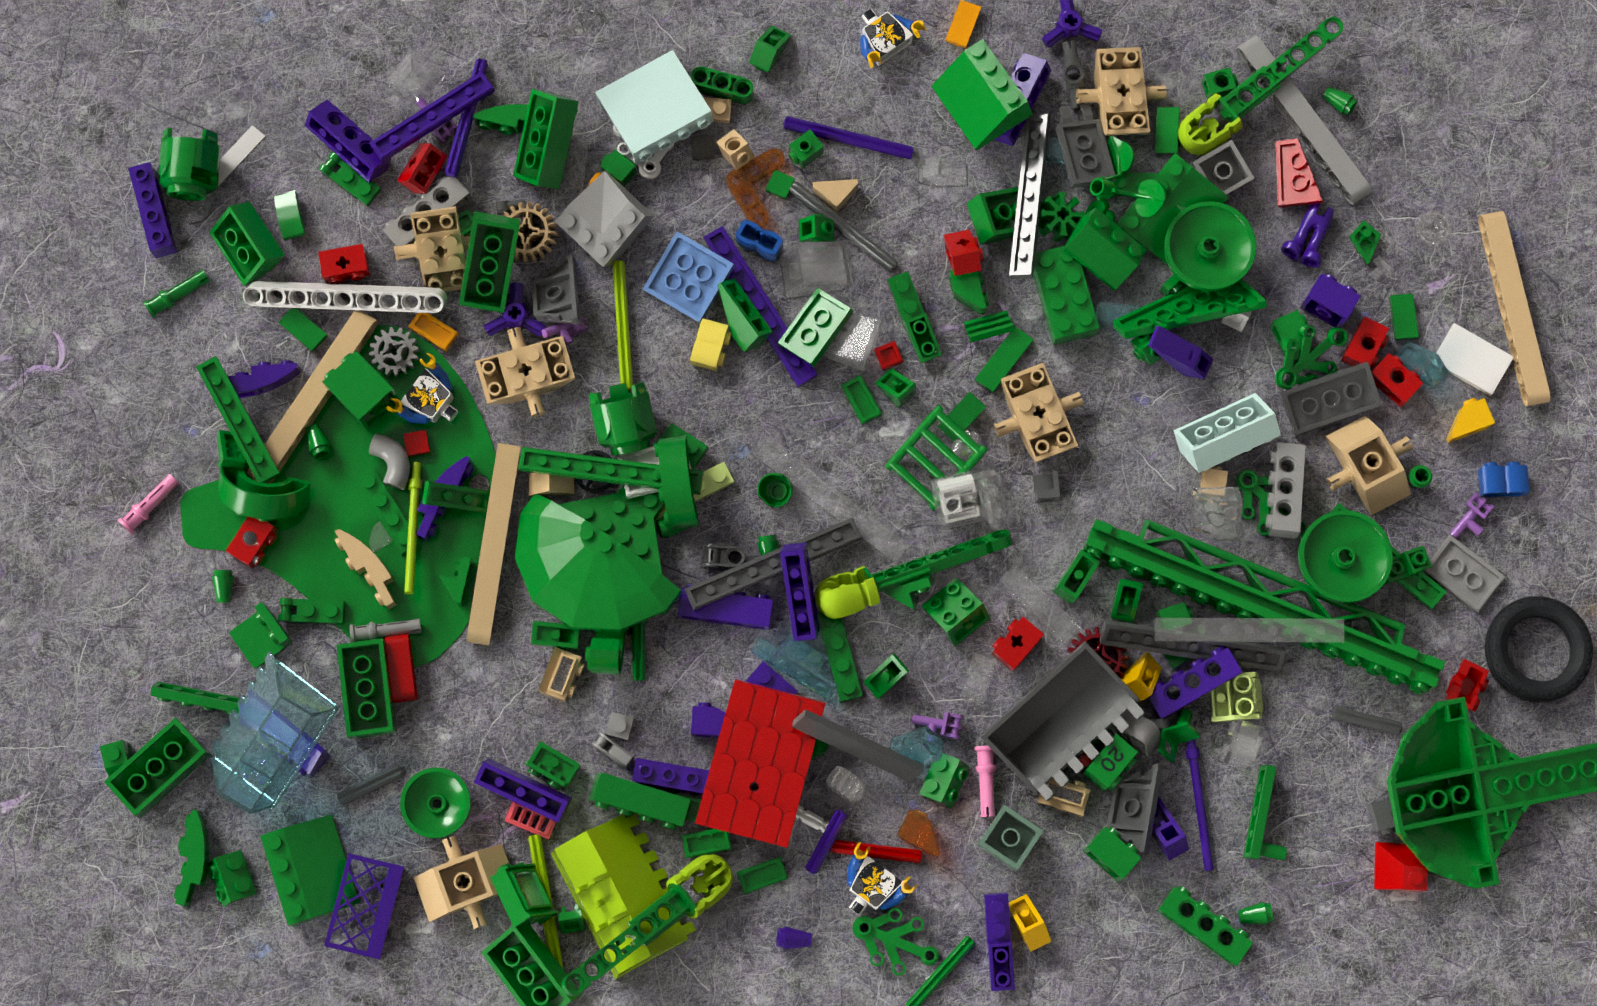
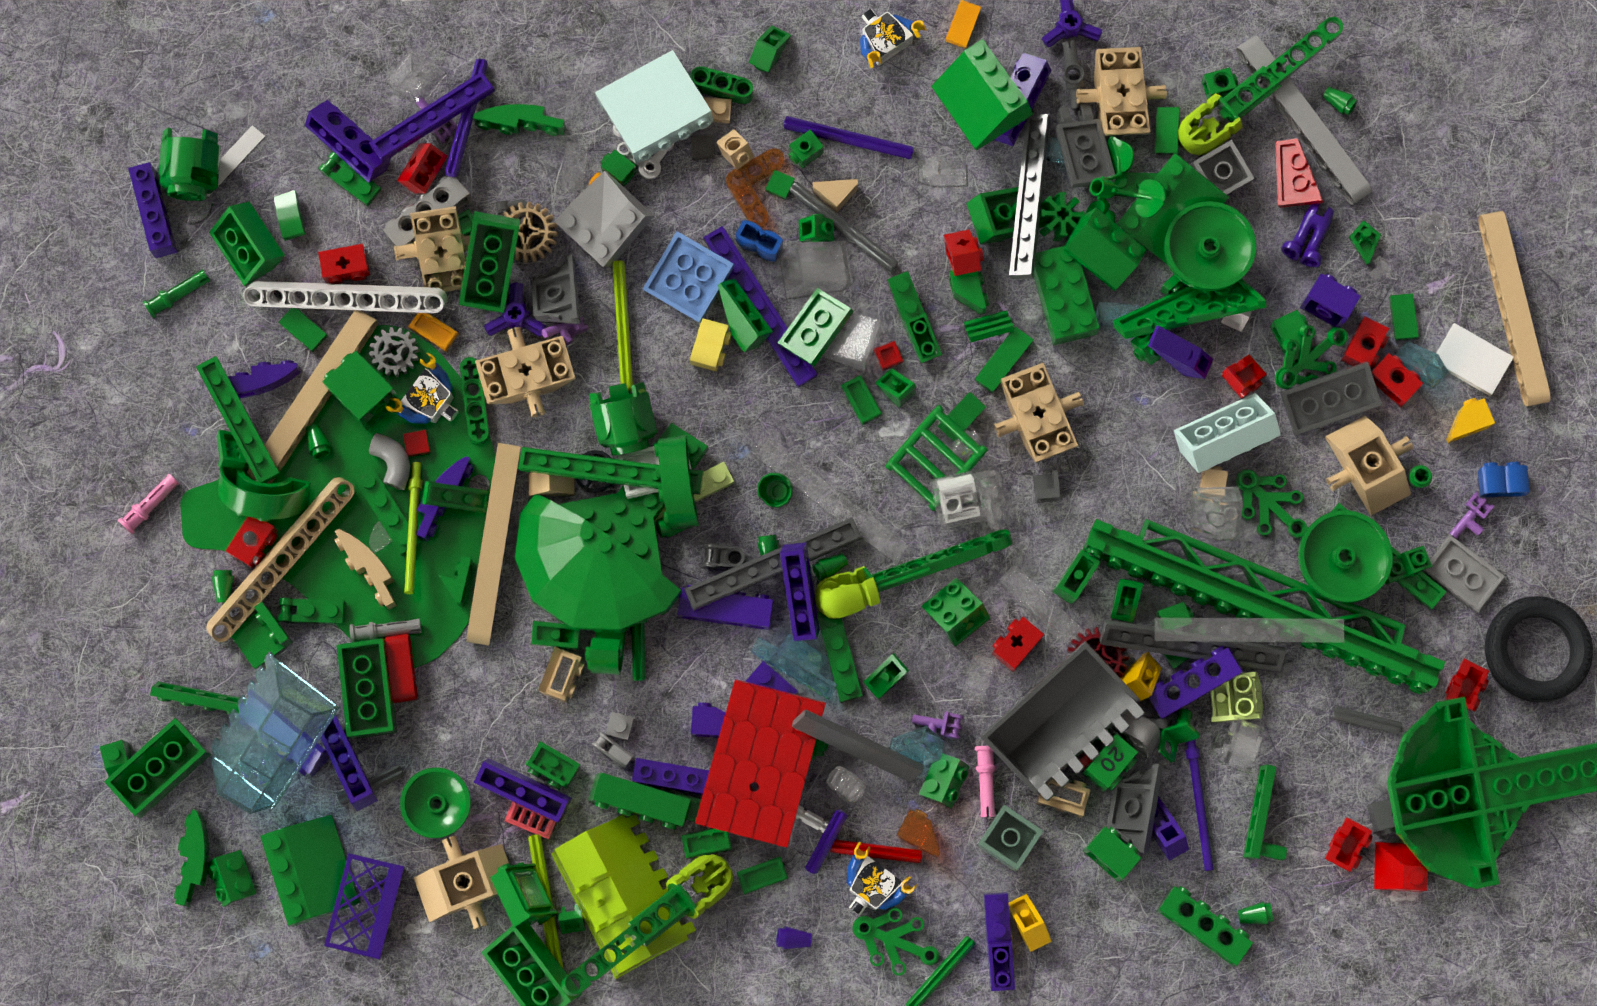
(269, 564): none -> tan beam
(347, 765): none -> dark purple brick
(471, 401): none -> green beam
(545, 139): green slope -> none
(829, 566): none -> green cone
(905, 592): green slope -> none
(1244, 376): none -> red cylinder
(1294, 457): light grey brick -> none
(1348, 843): none -> red cylinder

